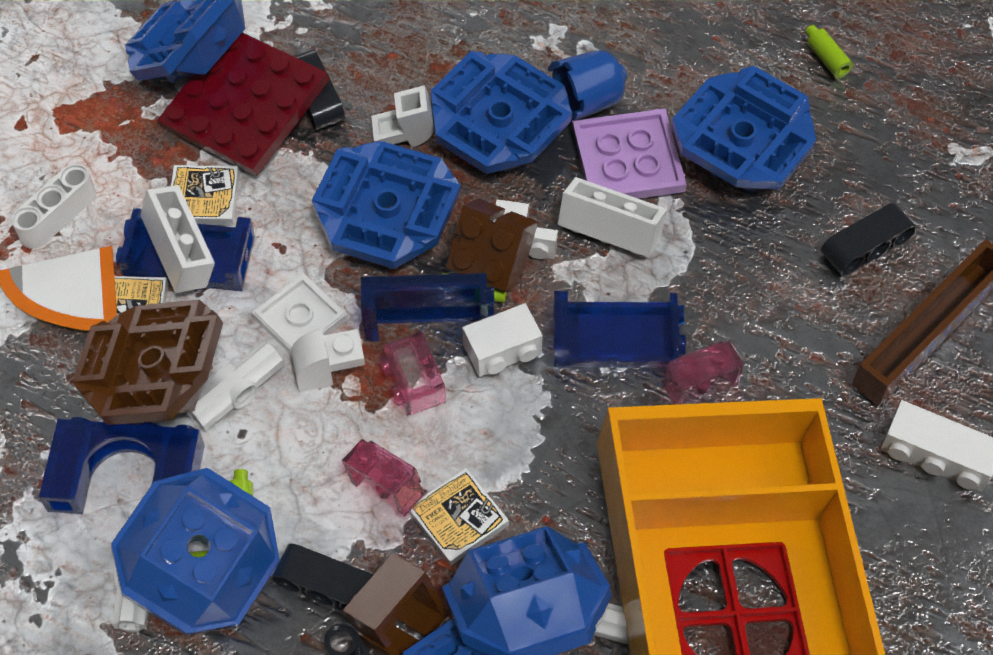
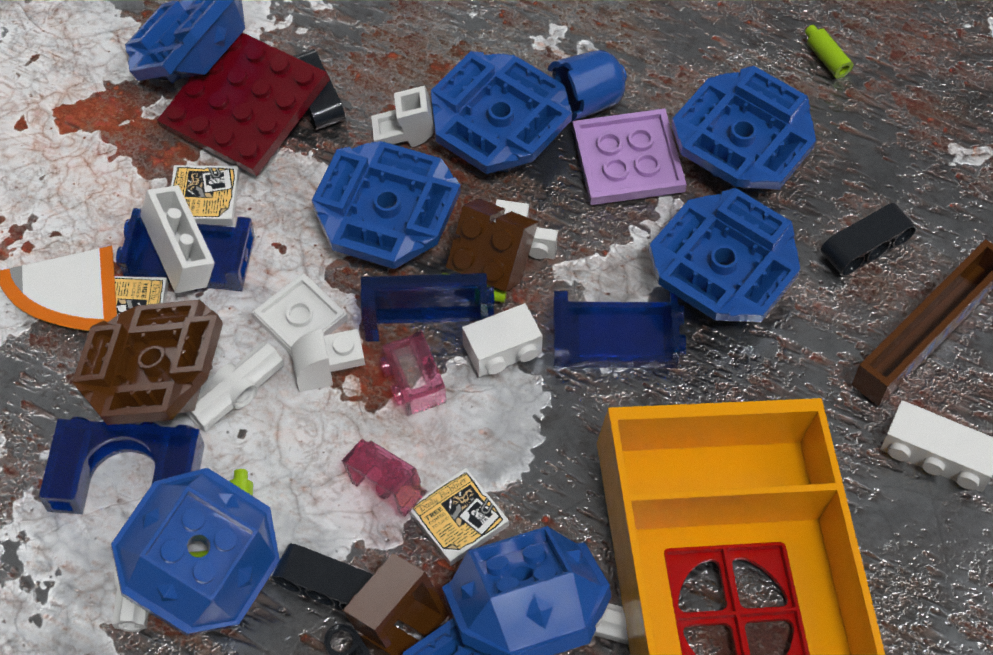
(53, 206): white beam -> none
(612, 217): white brick -> none
(701, 367): clear pink window -> none
(731, 231): none -> blue piece

